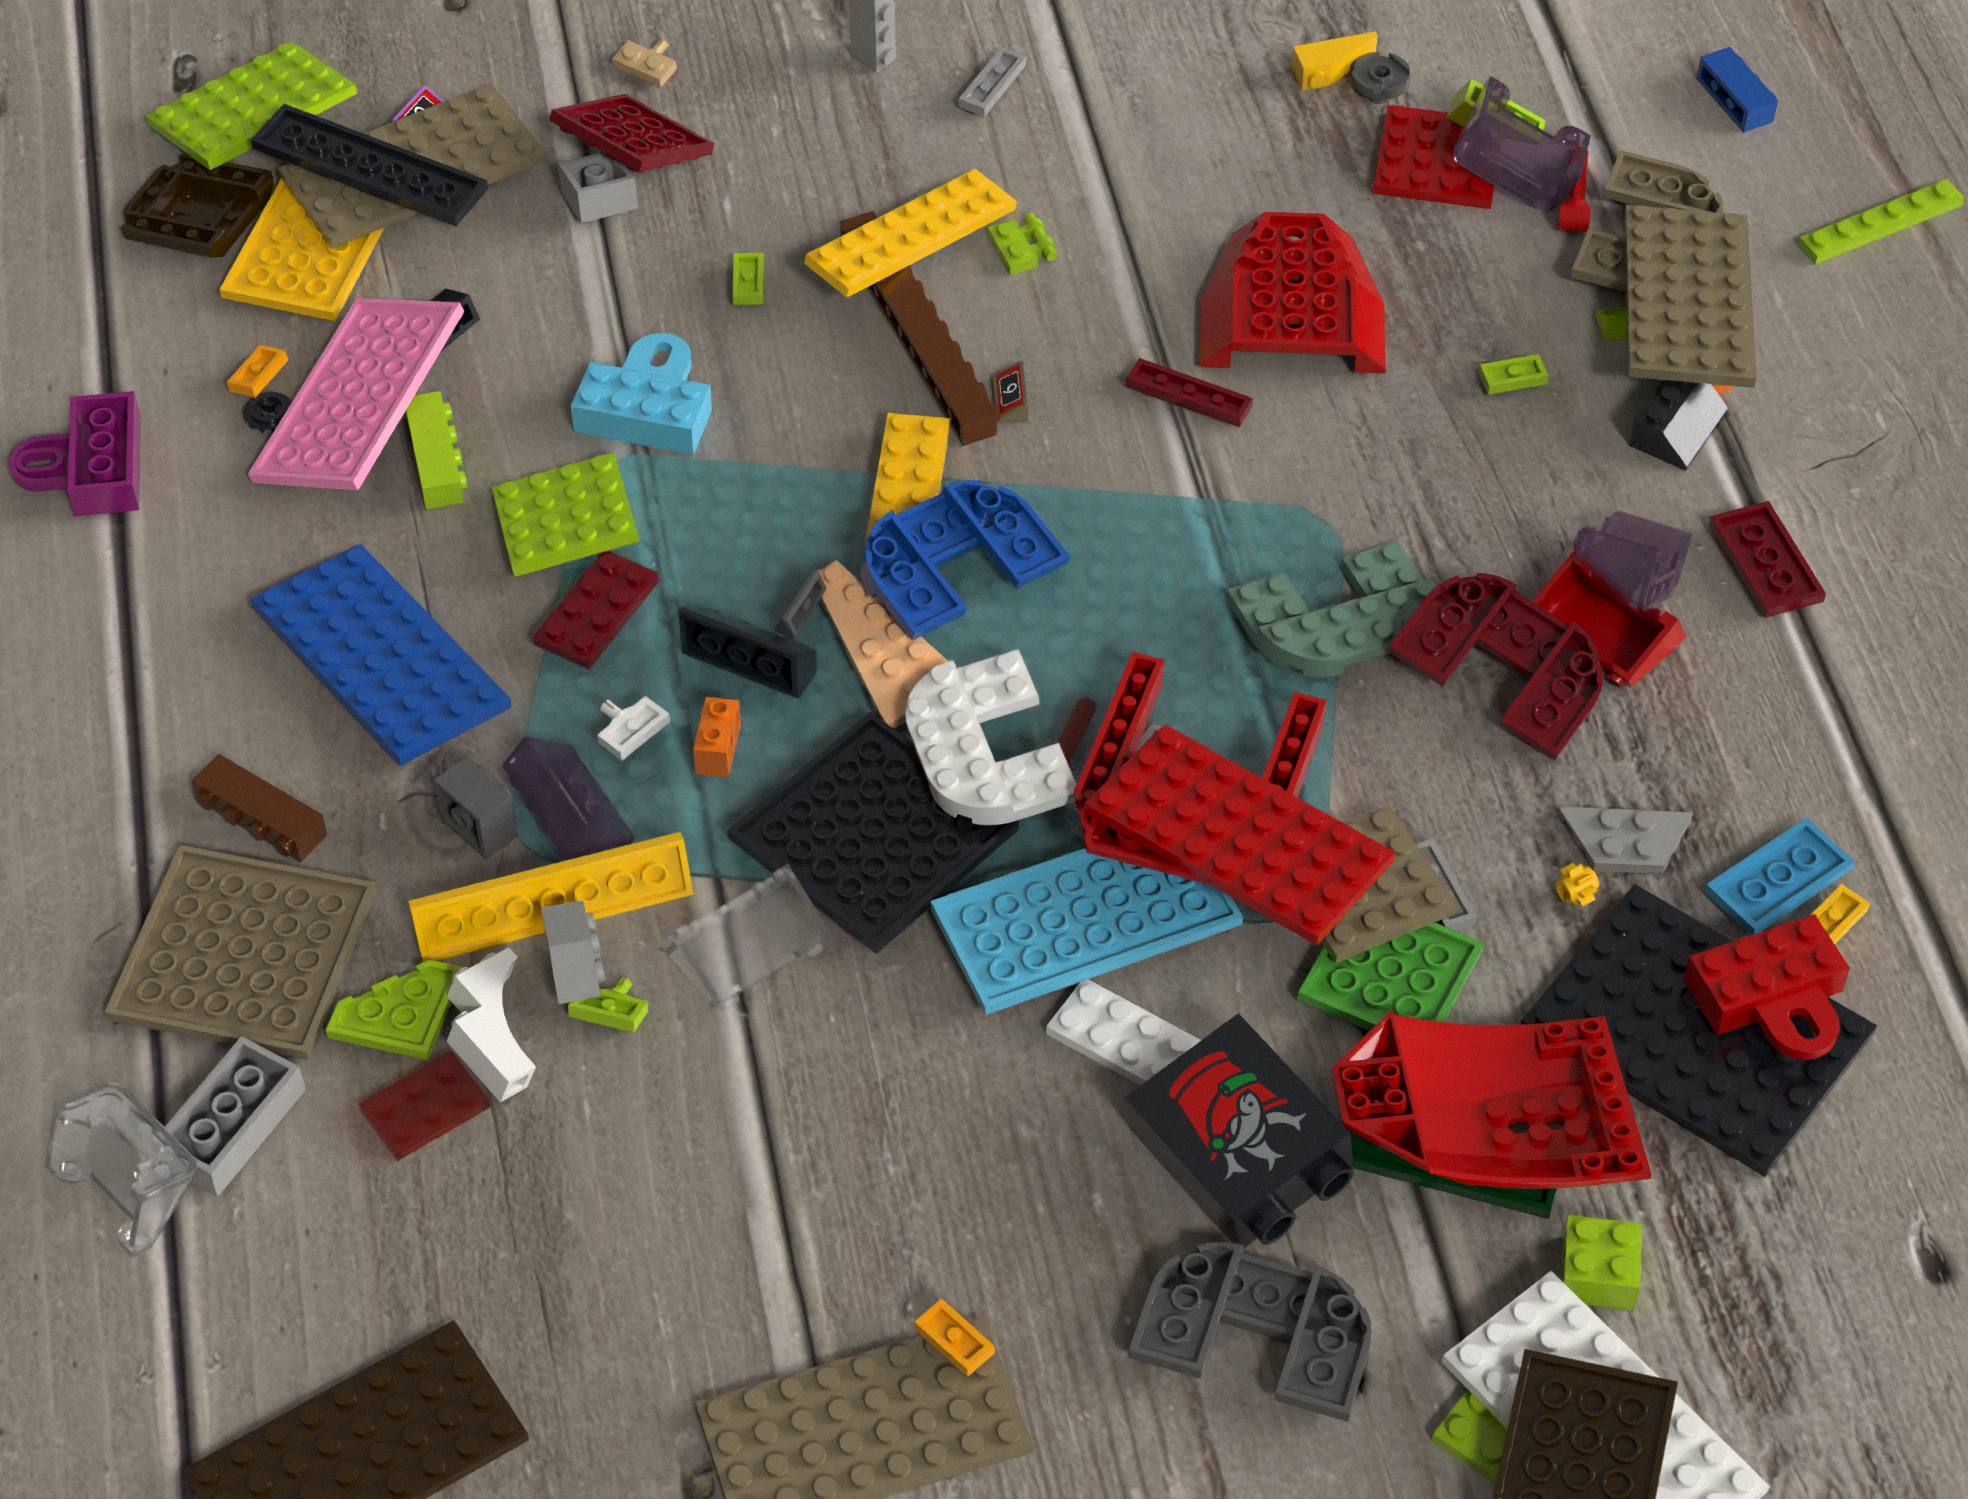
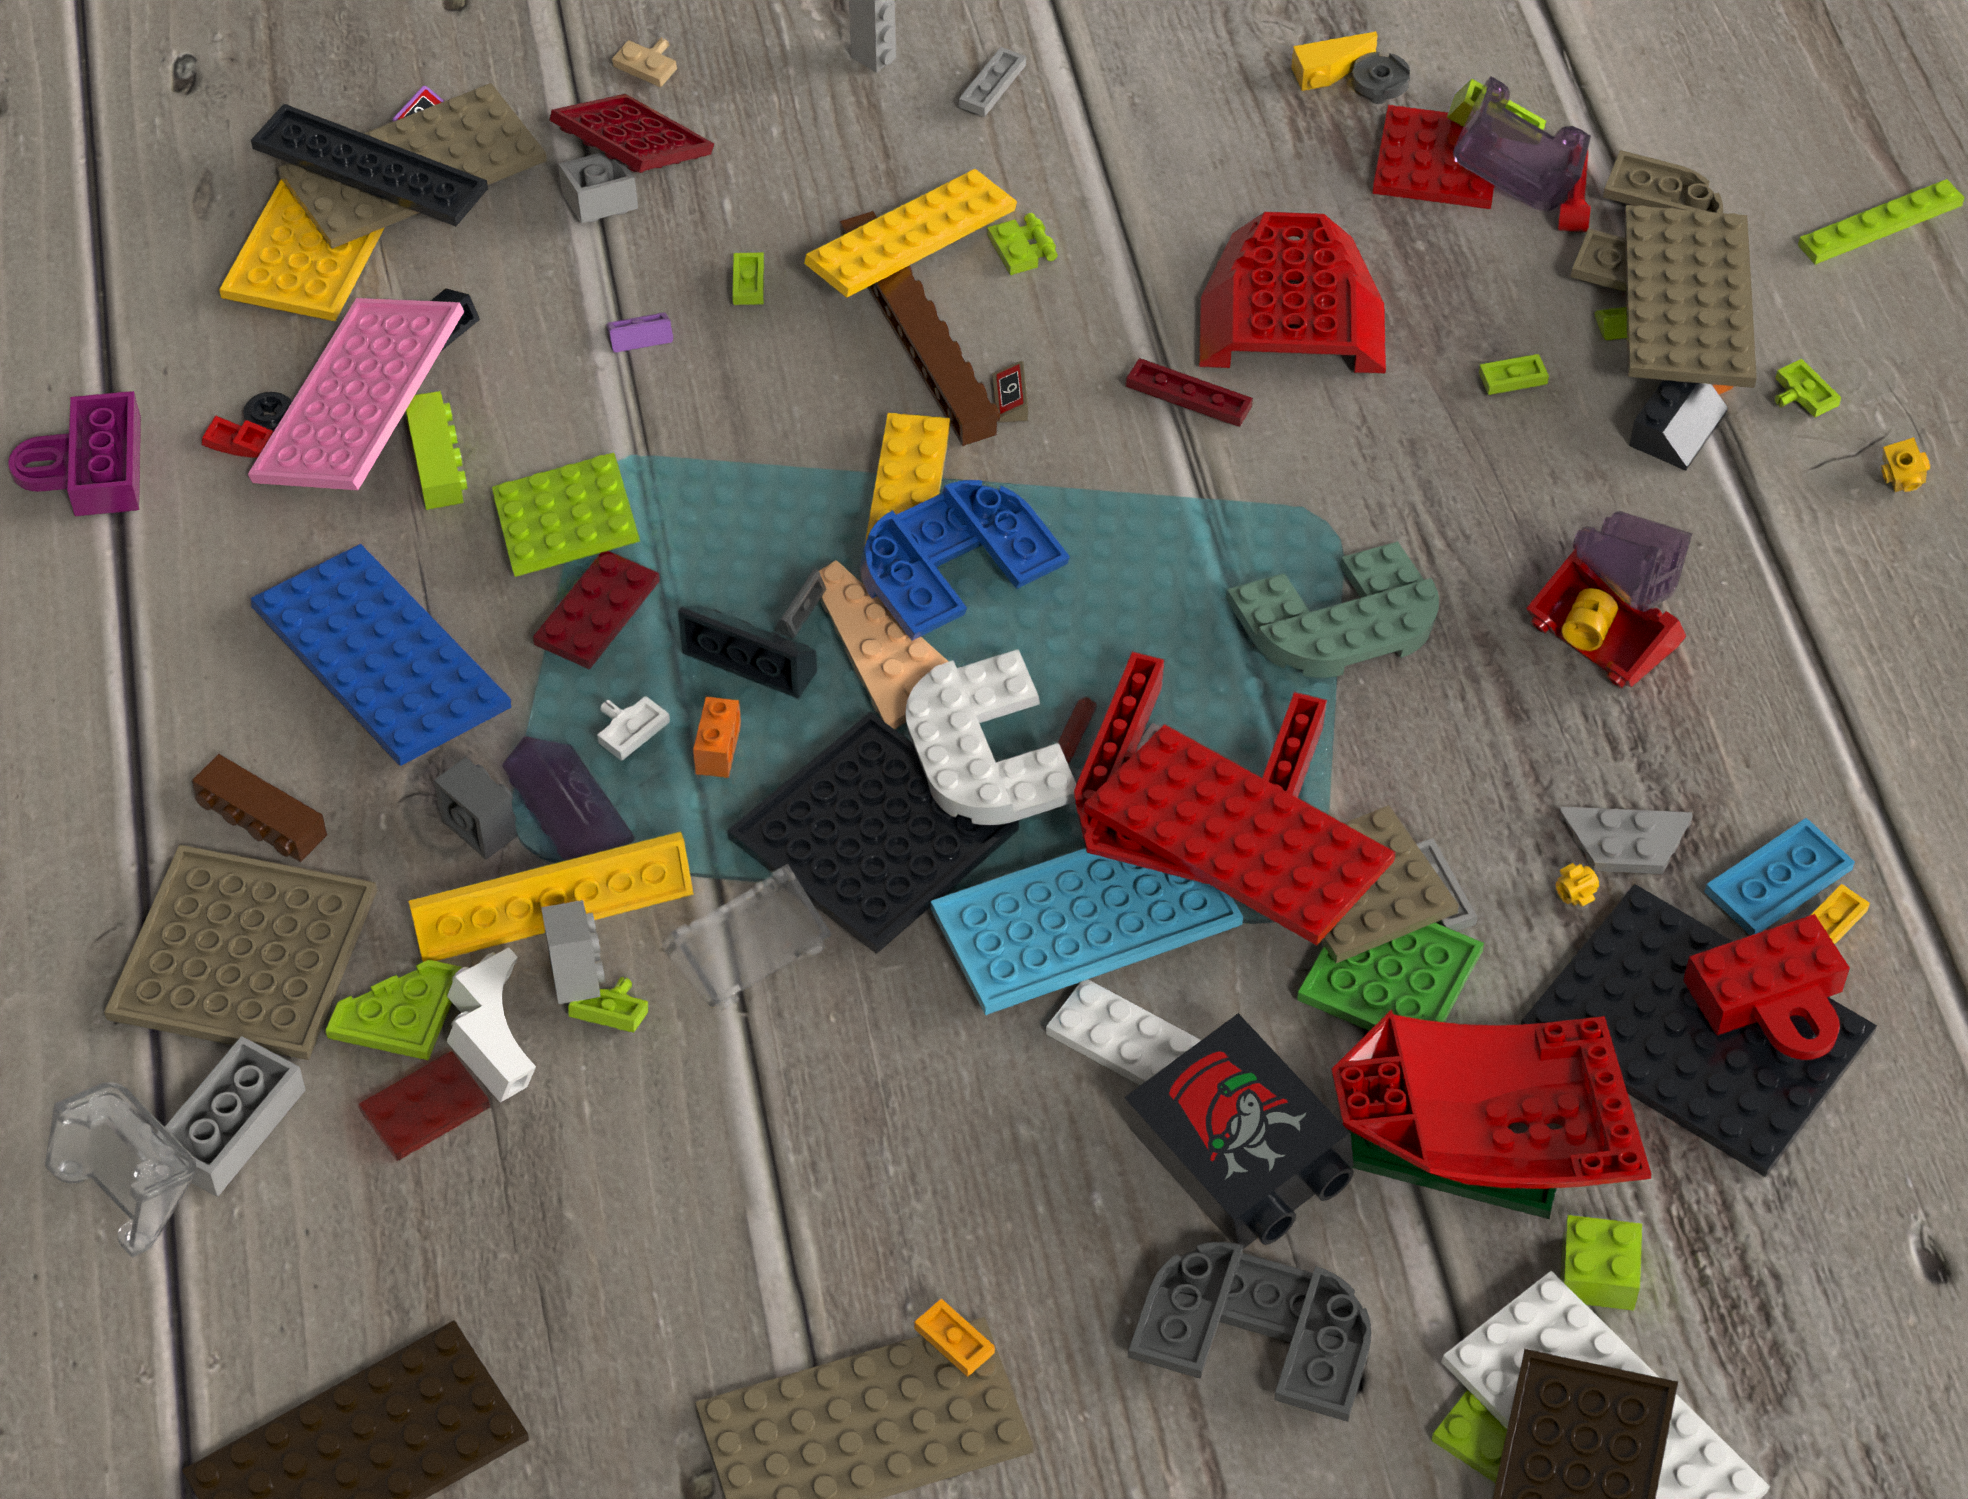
(196, 206): dark brown wedge -> none
(228, 112): lime plate -> none
(236, 439): none -> red slope
(257, 371): light orange plate -> none
(640, 332): none -> medium lavender slope
(645, 401): medium azure brick -> none
(1492, 614): dark red plate -> none
(1589, 619): none -> yellow wheel
(1737, 89): blue brick -> none
(1767, 559): dark red plate -> none
(1806, 388): none -> lime plate
(1904, 465): none -> yellow brick

